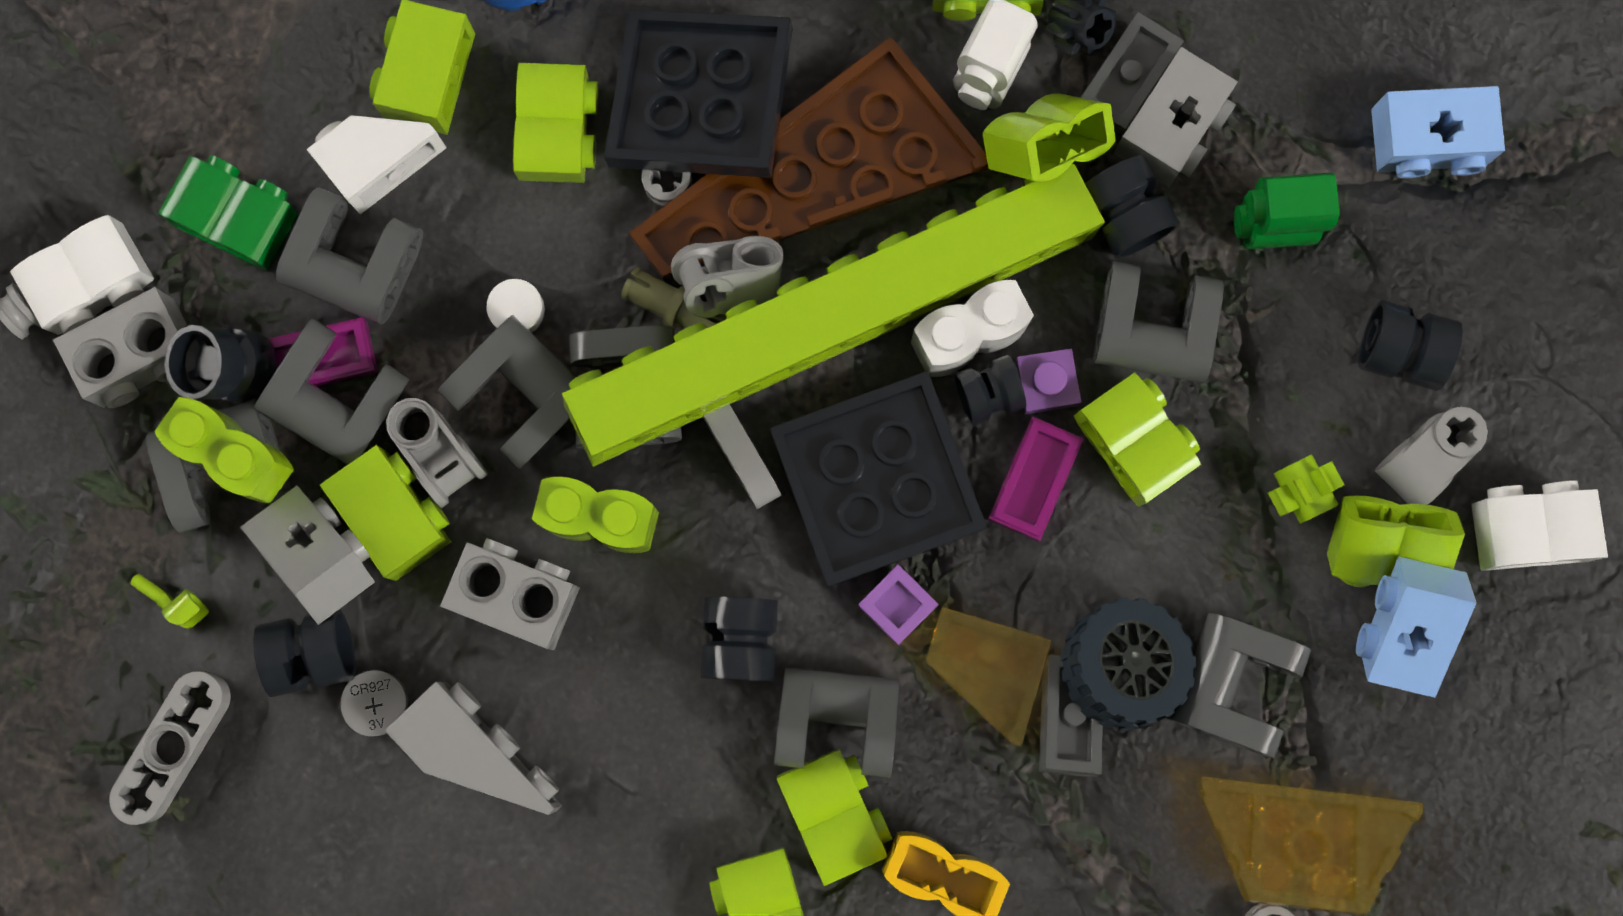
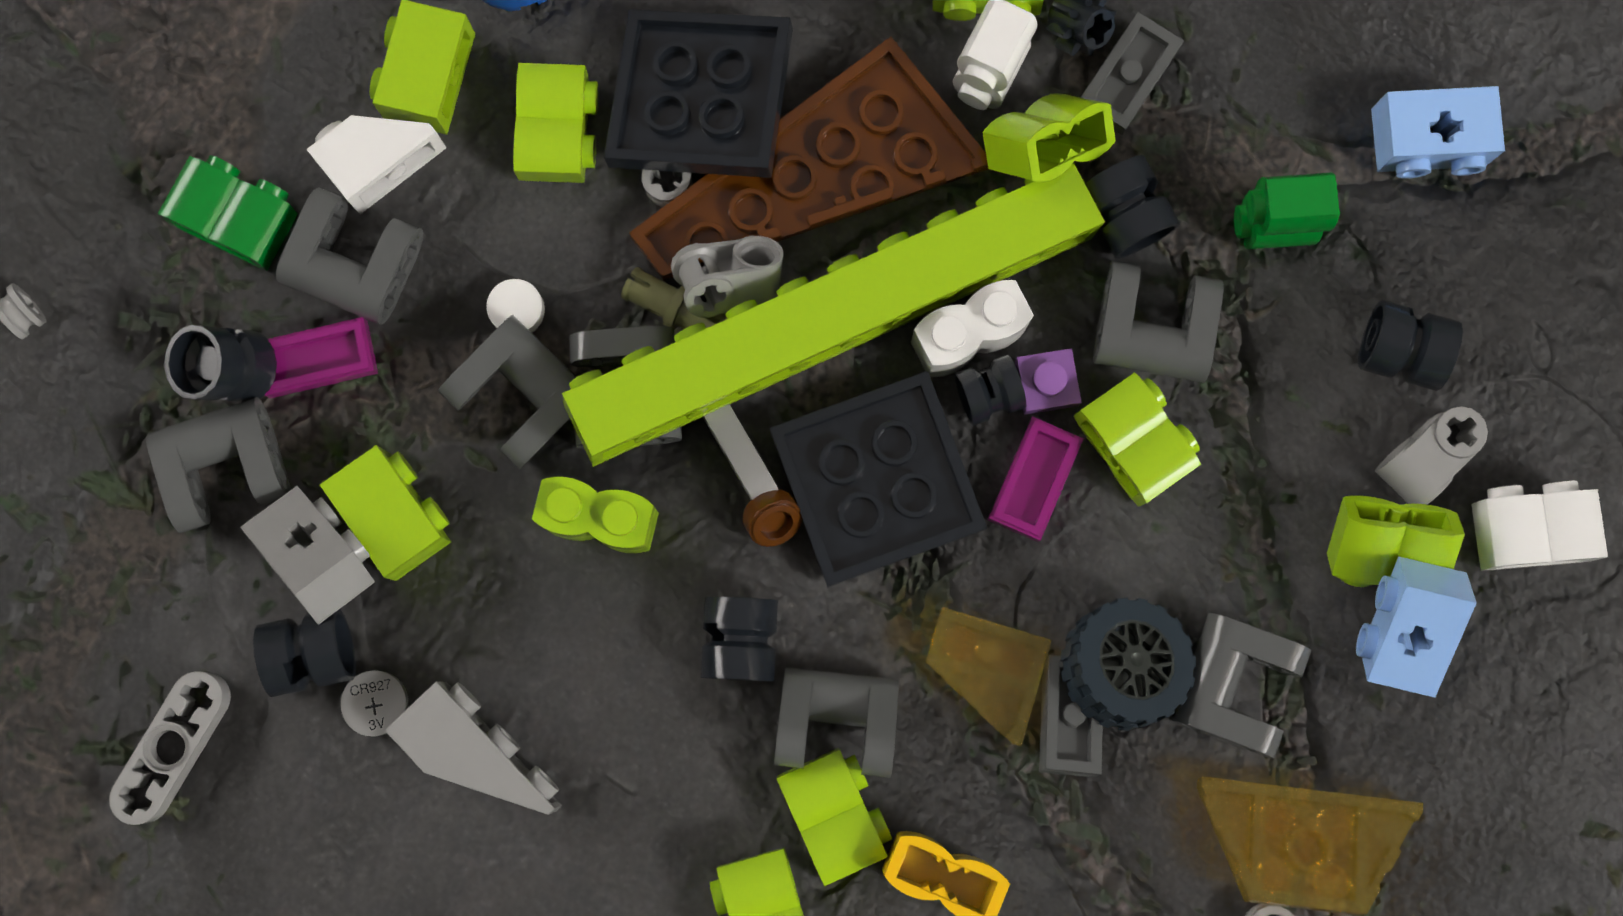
(82, 275): white brick -> none
(124, 334): light grey brick -> none
(183, 610): lime hand -> none
(224, 450): lime brick -> none
(316, 414): dark grey connector -> none
(439, 458): light grey piece -> none
(507, 605): light grey brick -> none
(772, 518): none -> reddish brown tile
(898, 605): medium lavender plate -> none
(1196, 93): light grey brick -> none
(1306, 489): lime gear -> none

